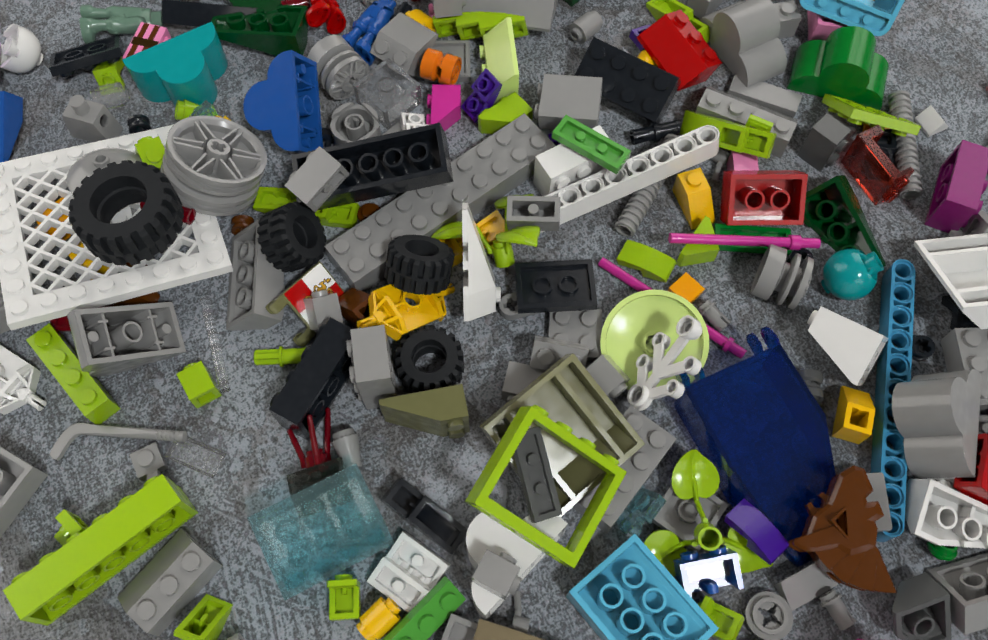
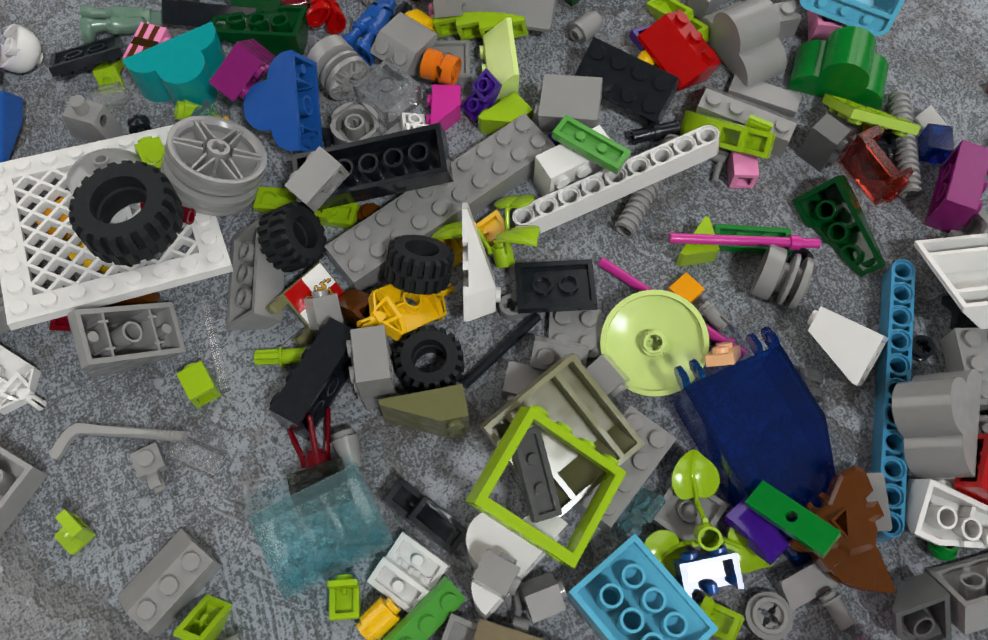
(64, 365): lime brick -> none
(99, 551): lime brick -> none
(240, 222): reddish brown bush -> none
(242, 69): none -> magenta brick
(500, 350): none -> black bar
(533, 210): light grey brick -> none
(543, 597): none -> light grey brick
(648, 260): lime slope -> none
(662, 366): white plant -> none
(694, 197): yellow slope -> none
(723, 354): none -> light nougat plate
(763, 197): red brick -> none
(807, 529): none -> green tile
(851, 274): teal brick -> none
(853, 415): yellow slope -> none
(935, 143): none -> clear blue brick

